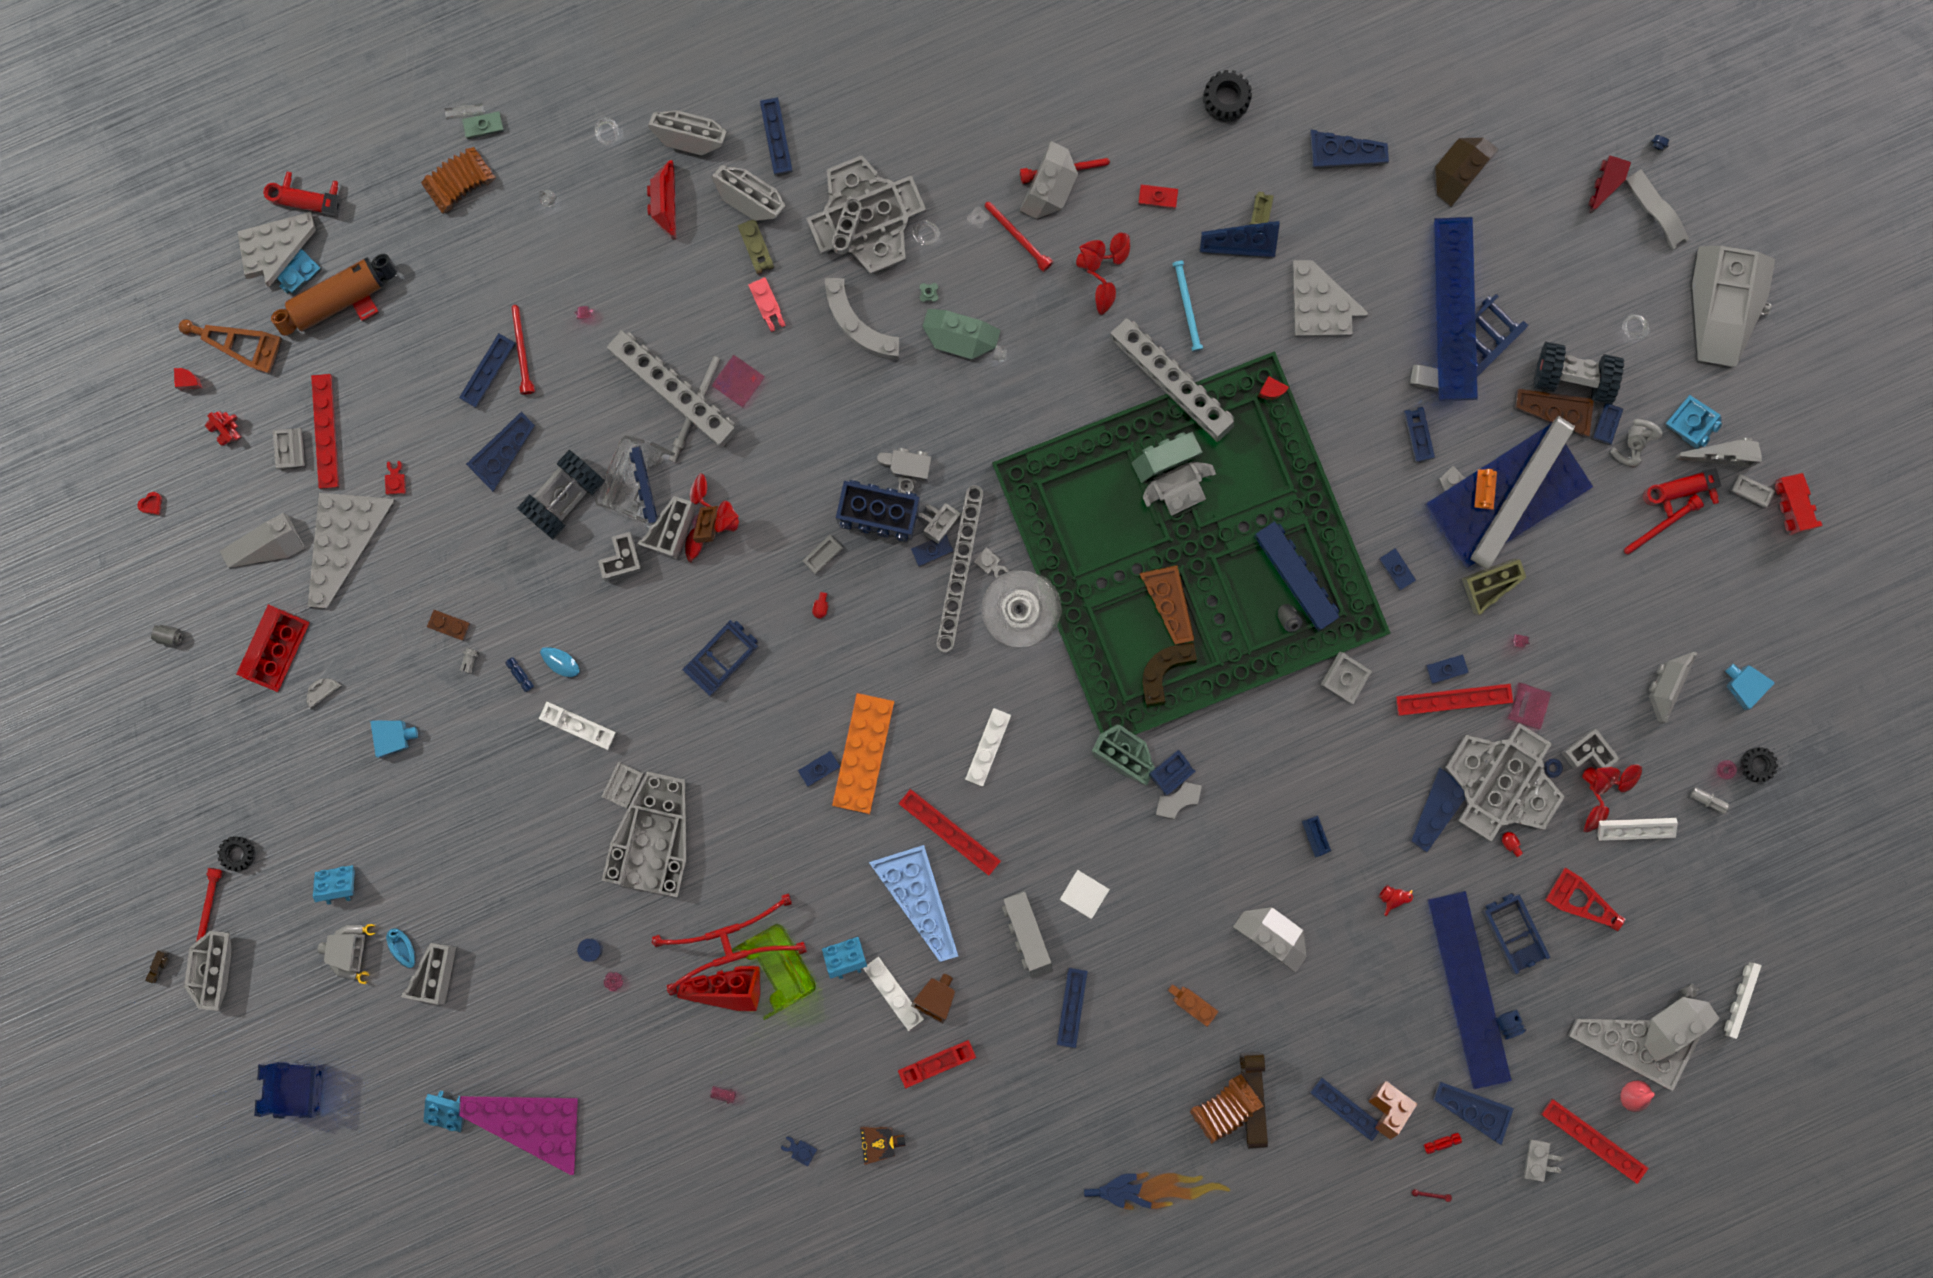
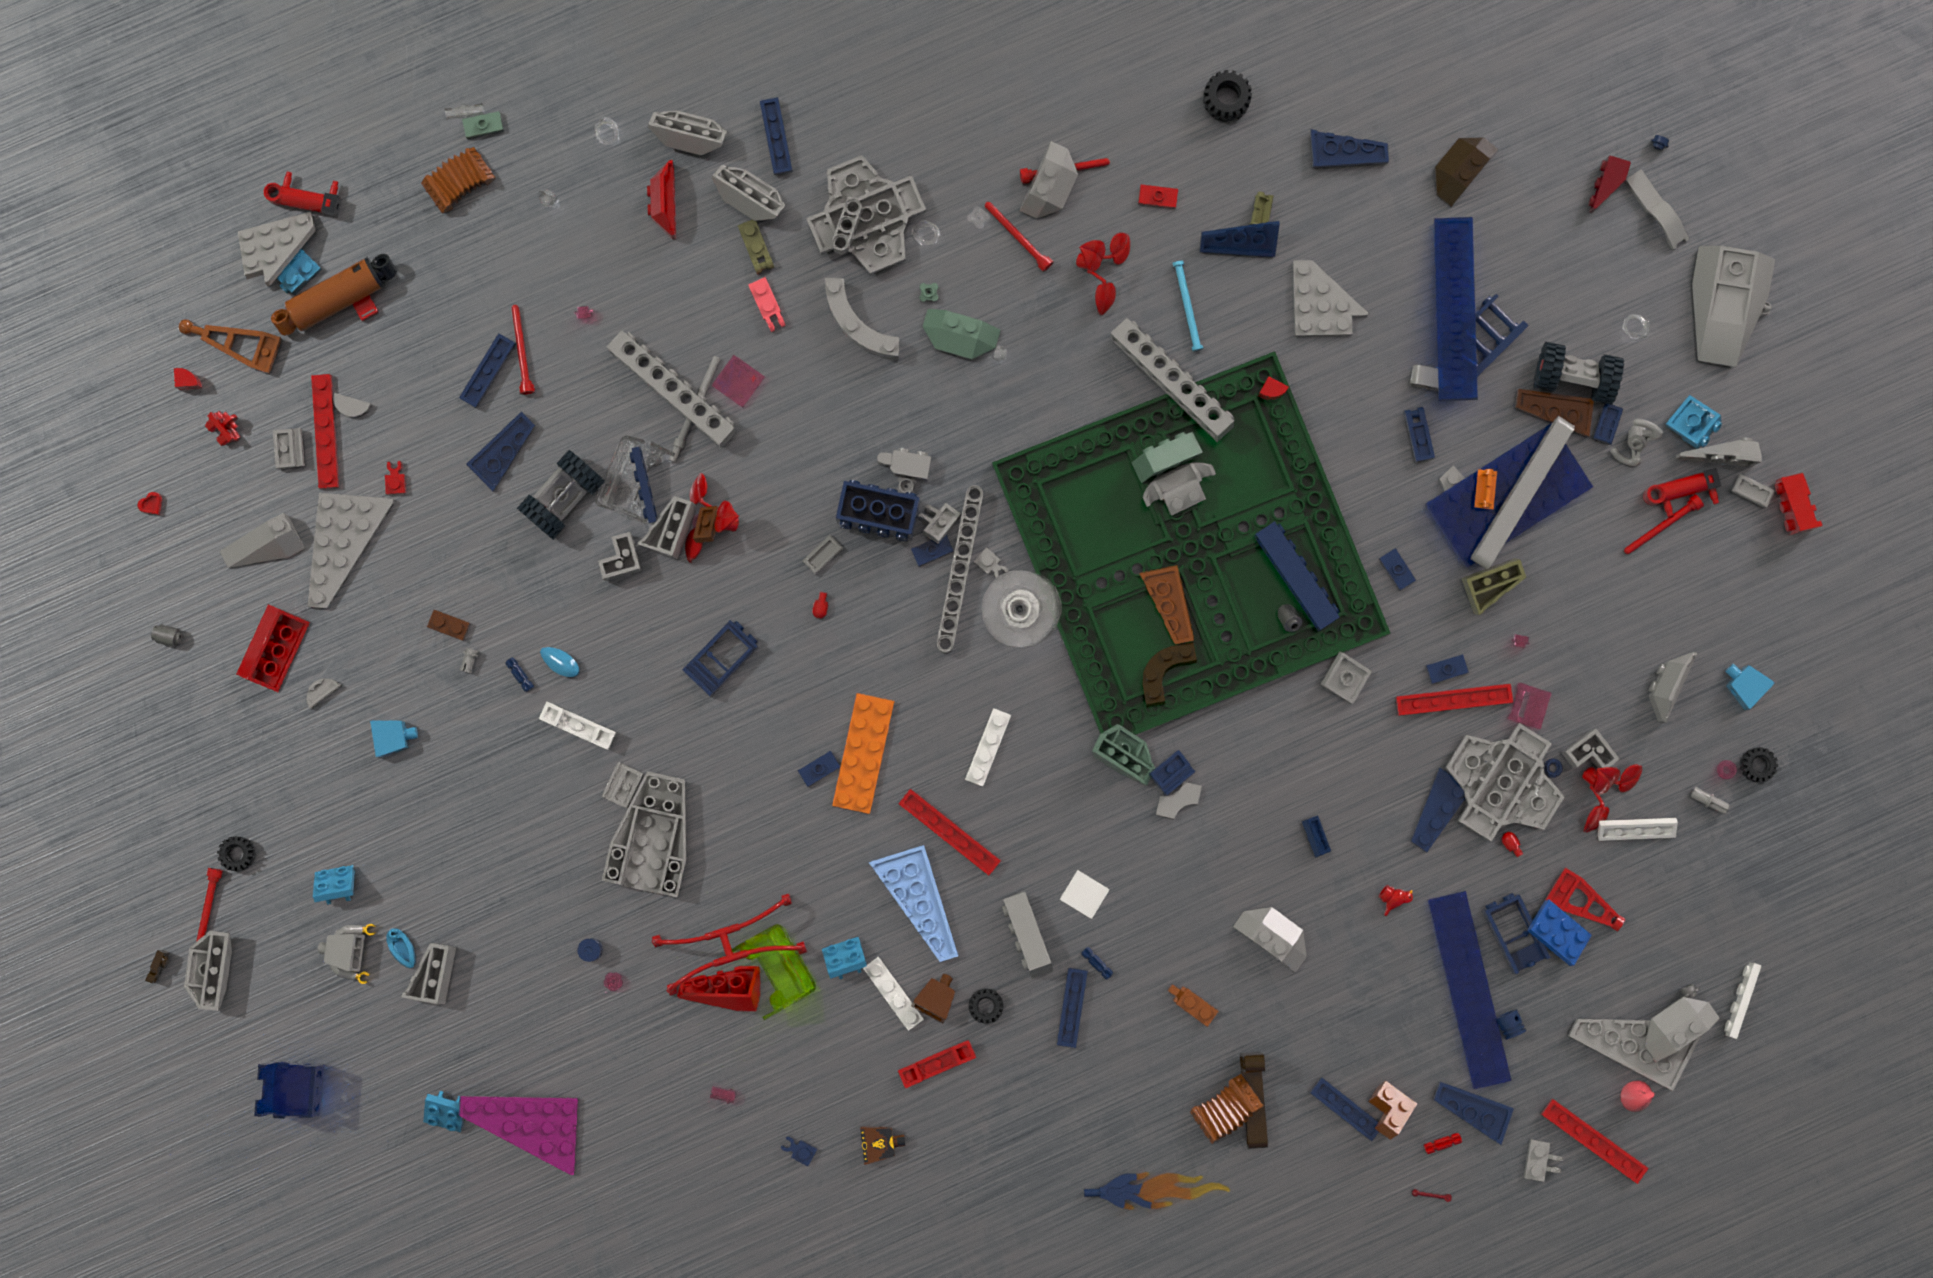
(349, 406): none -> light grey tile
(986, 994): none -> black tyre
(1097, 963): none -> dark blue axle
(1559, 932): none -> blue plate

